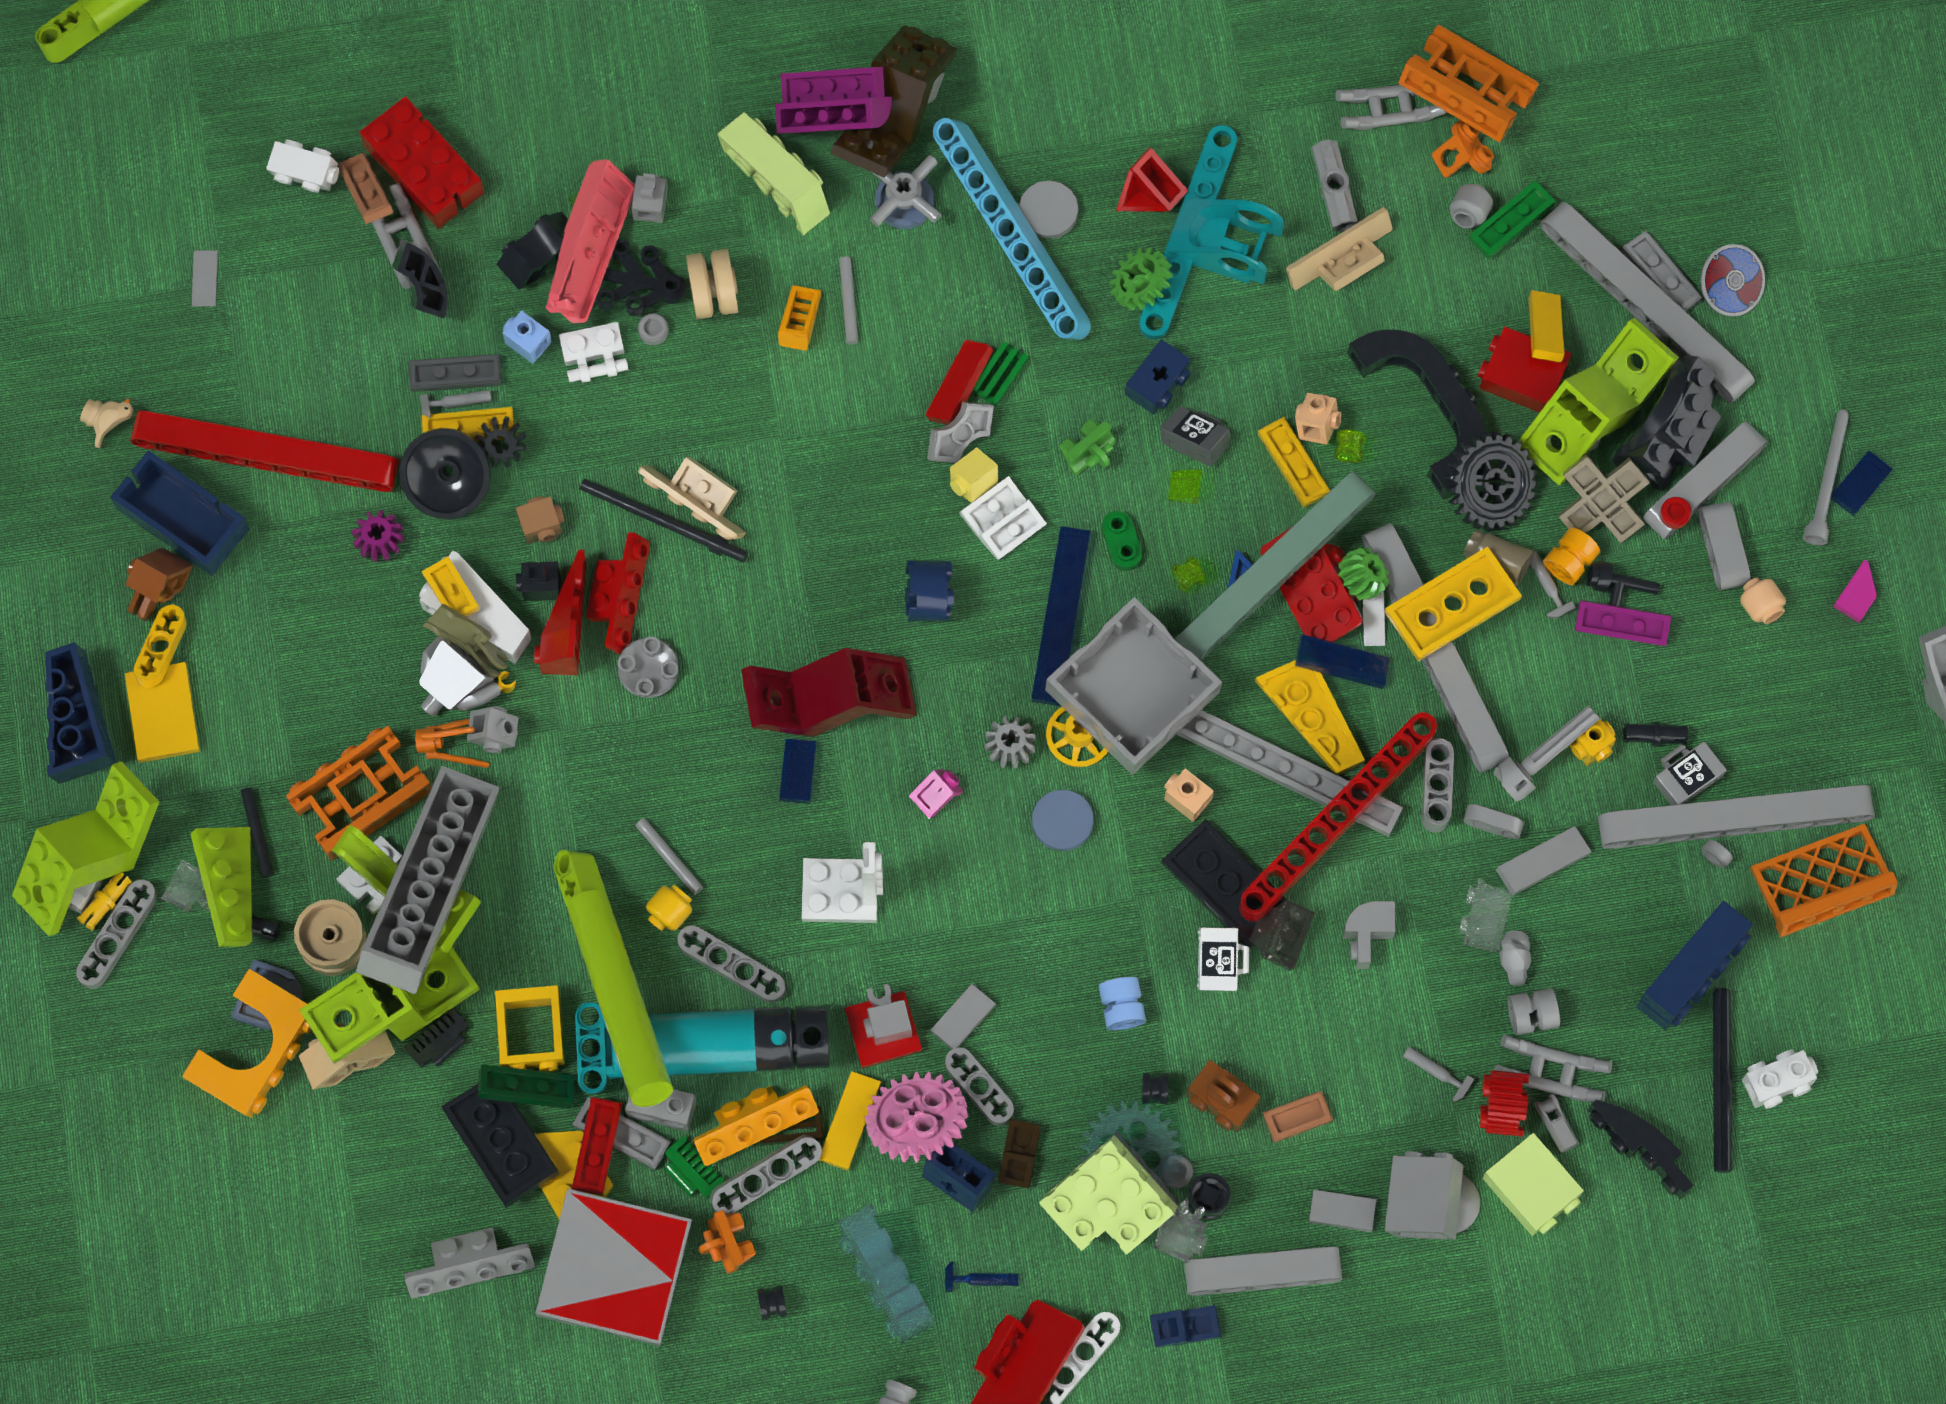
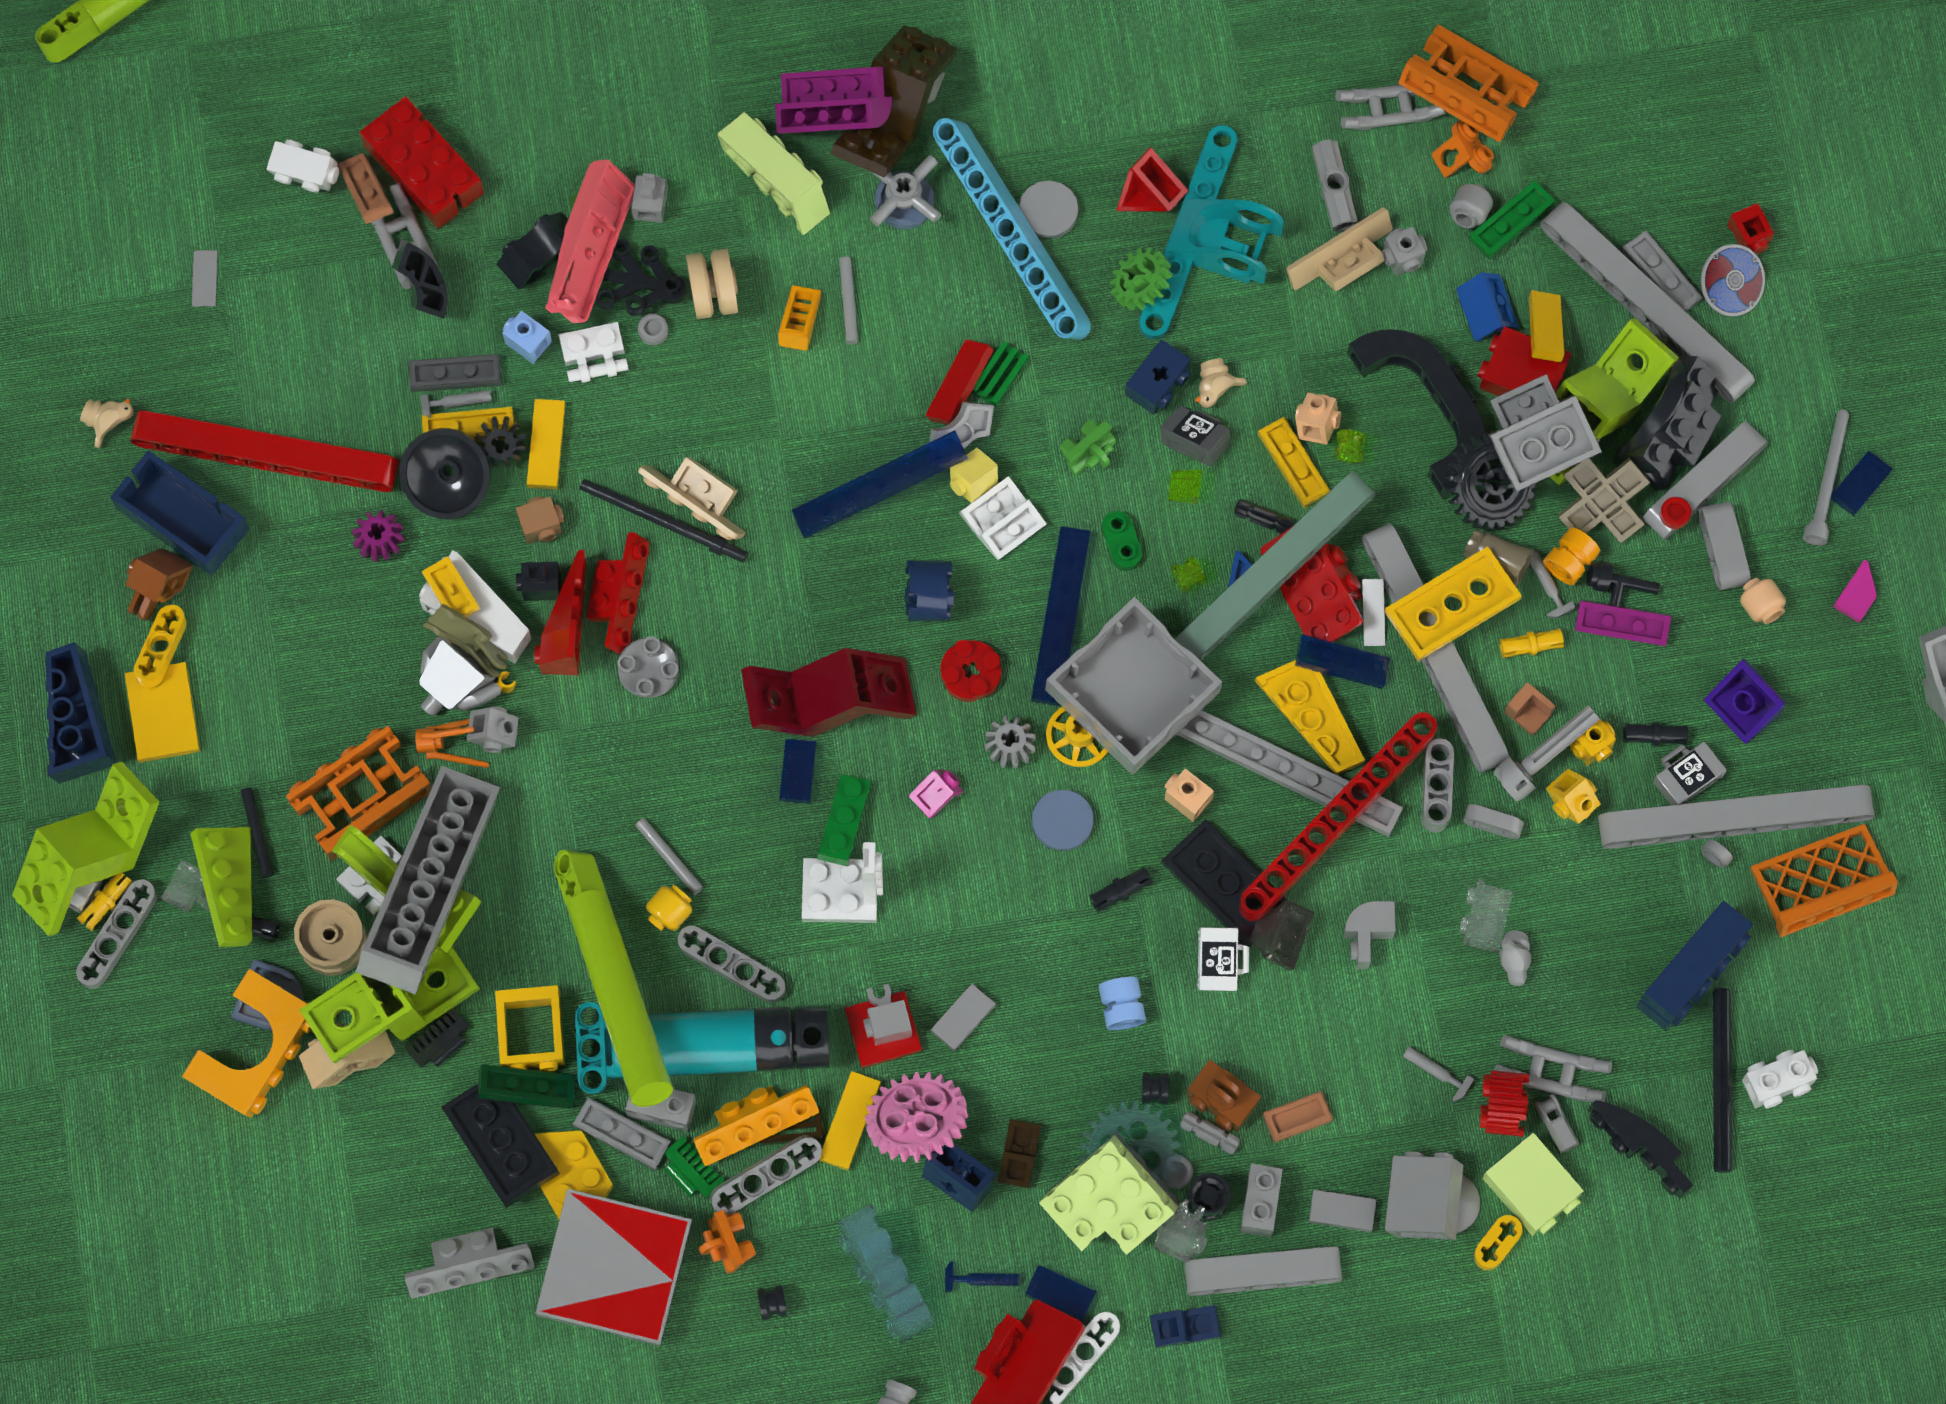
(546, 444): none -> yellow tile
(596, 1146): red tile -> none
(844, 820): none -> green plate
(879, 484): none -> clear blue tile
(977, 686): none -> red plate
(999, 1099): light grey beam -> none
(1060, 1293): none -> clear blue tile
(1120, 889): none -> black pin
(1209, 1132): none -> light grey axle
(1215, 382): none -> tan animal
(1261, 1200): none -> light grey brick
(1262, 516): none -> black axle
(1363, 573): bright green gear -> none
(1404, 250): none -> light grey brick
(1486, 305): none -> blue panel
(1492, 1238): none -> yellow beam
(1529, 709): none -> nougat panel
(1531, 643): none -> yellow pin
(1540, 433): none -> light grey piece
(1543, 860): light grey tile -> none
(1544, 1009): light grey wheel -> none
(1573, 796): none -> yellow brick
(1745, 701): none -> dark purple slope
(1754, 221): none -> red brick

